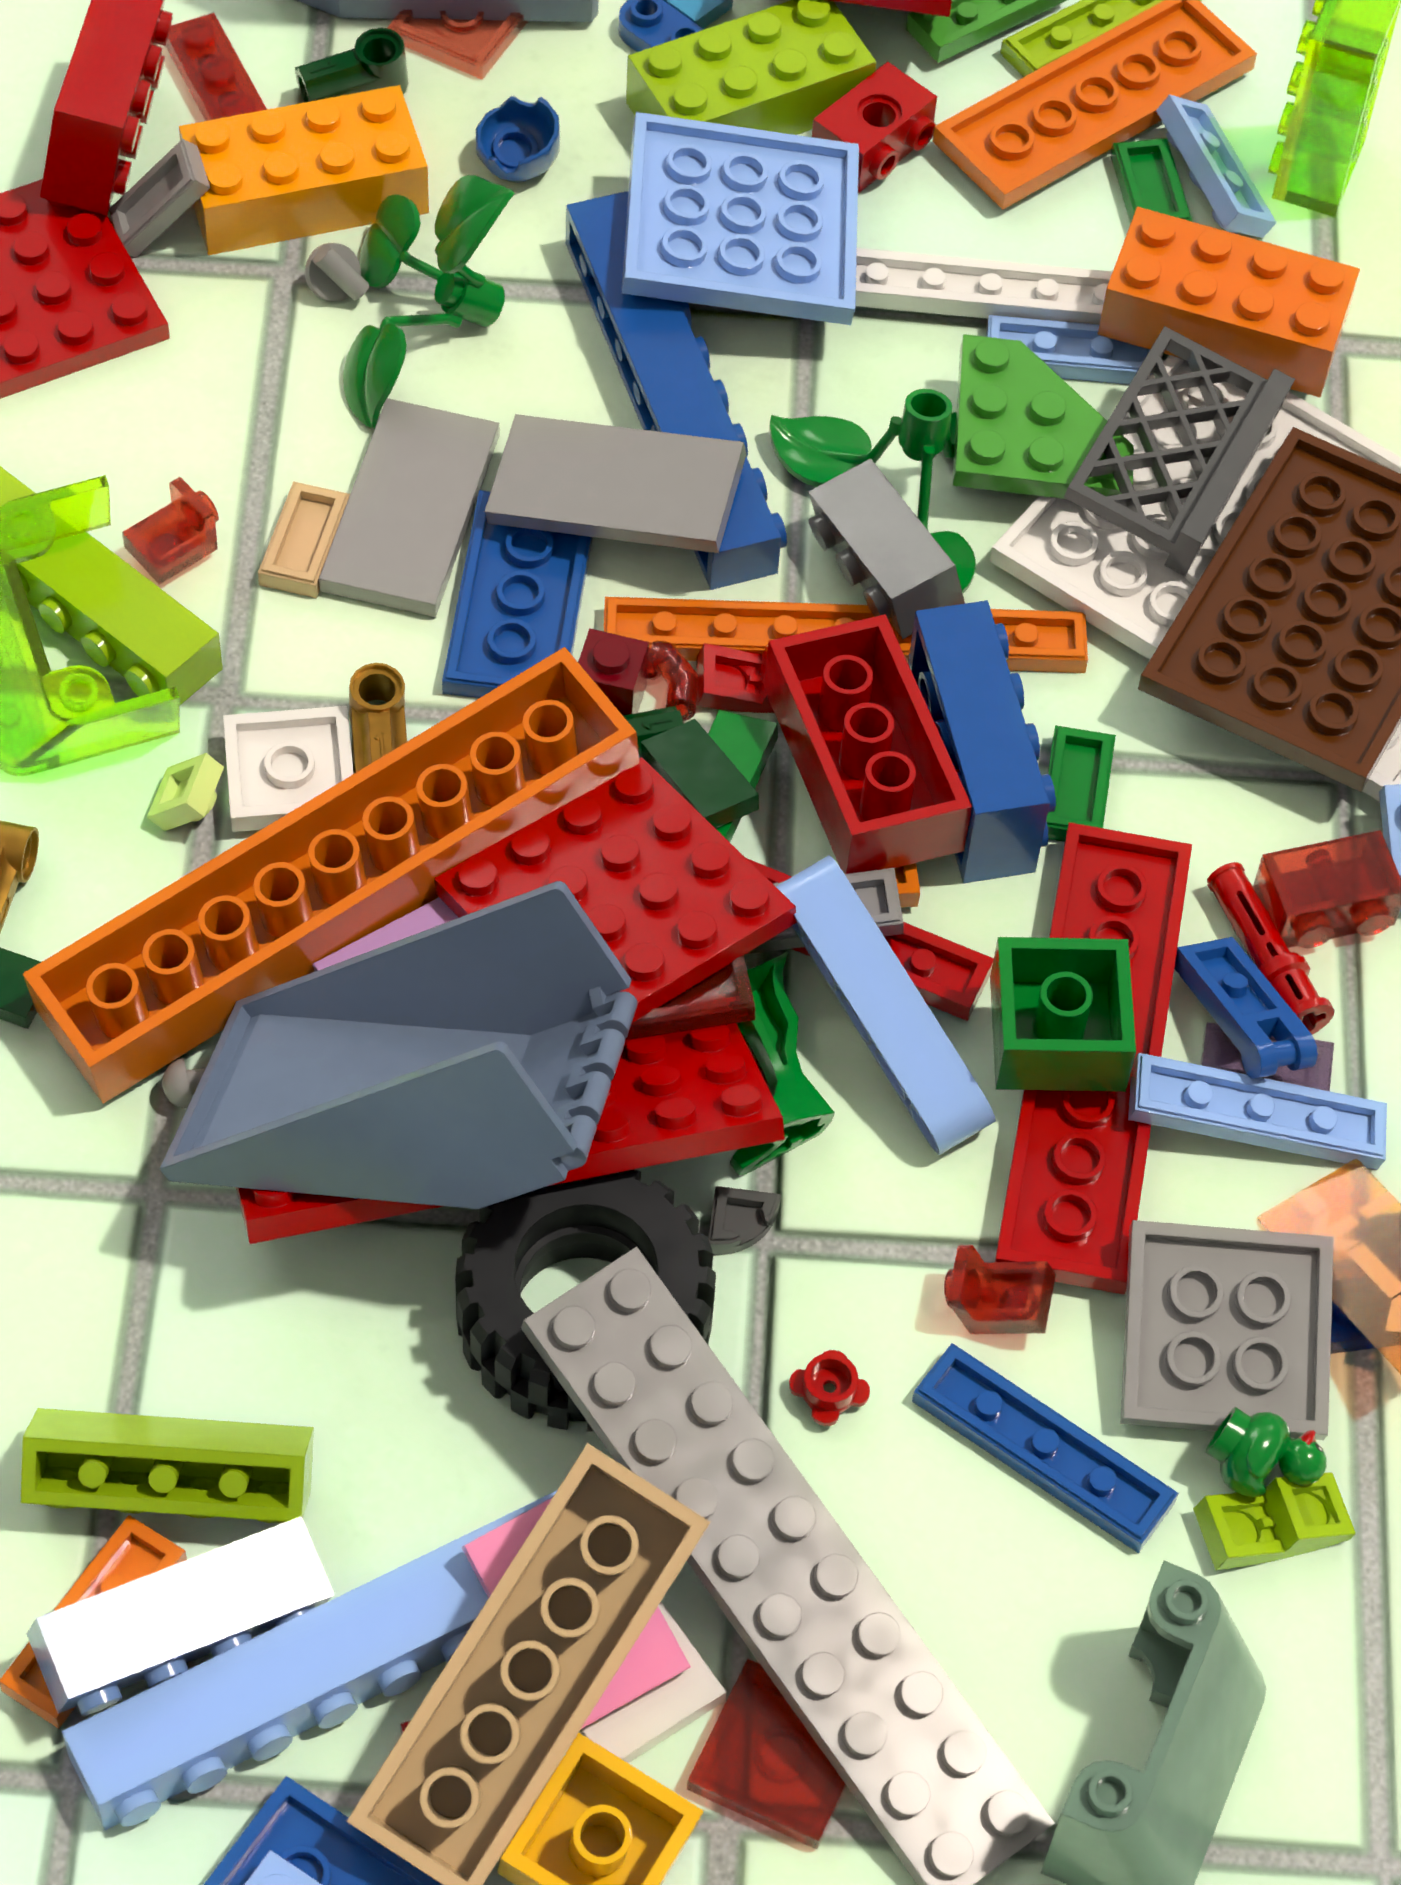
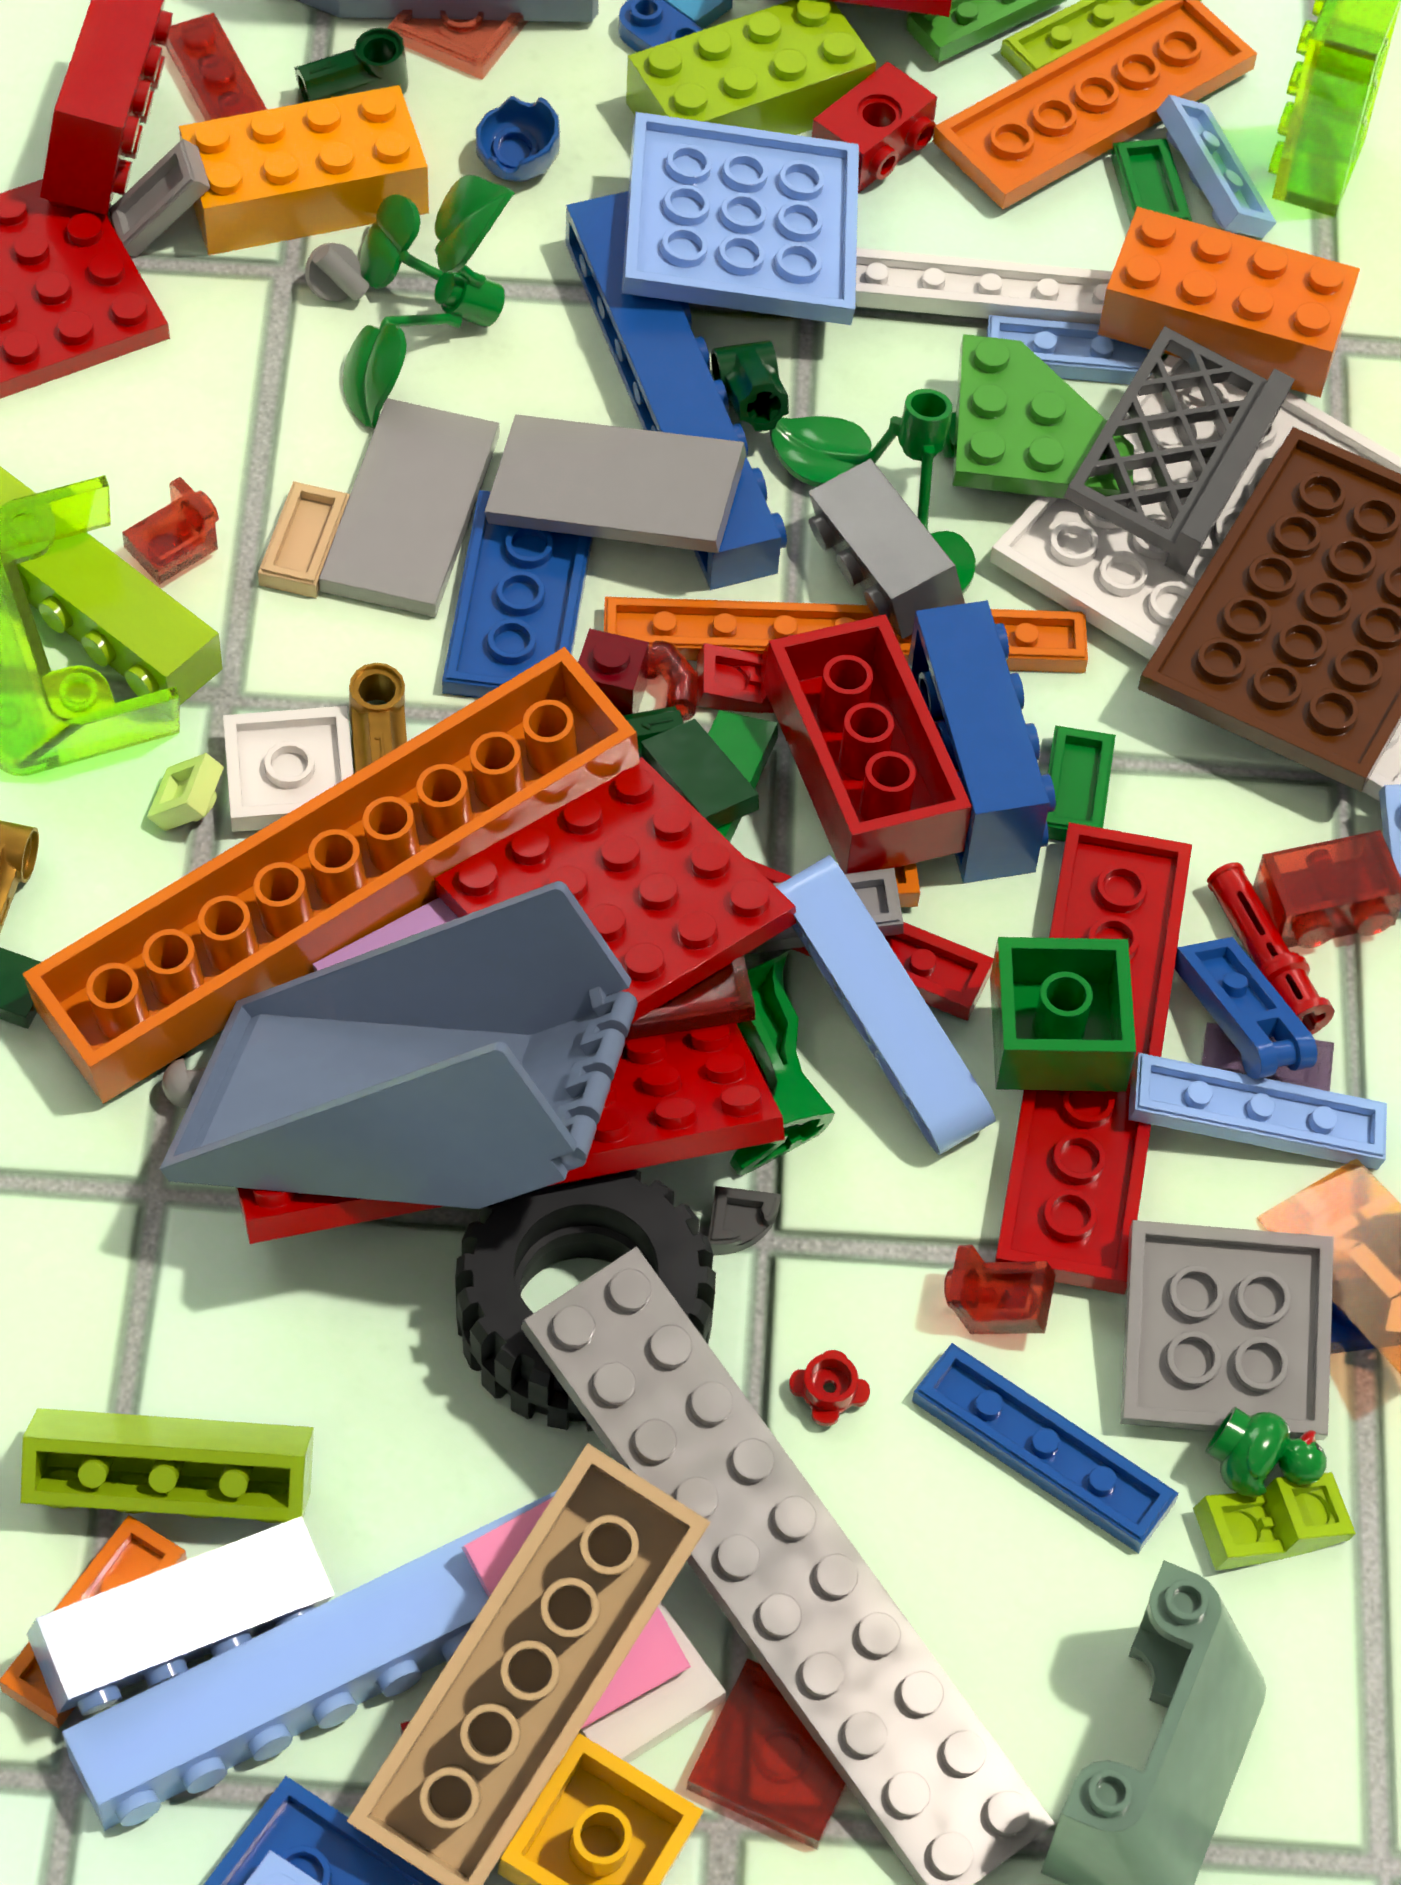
(752, 382): none -> dark green piece

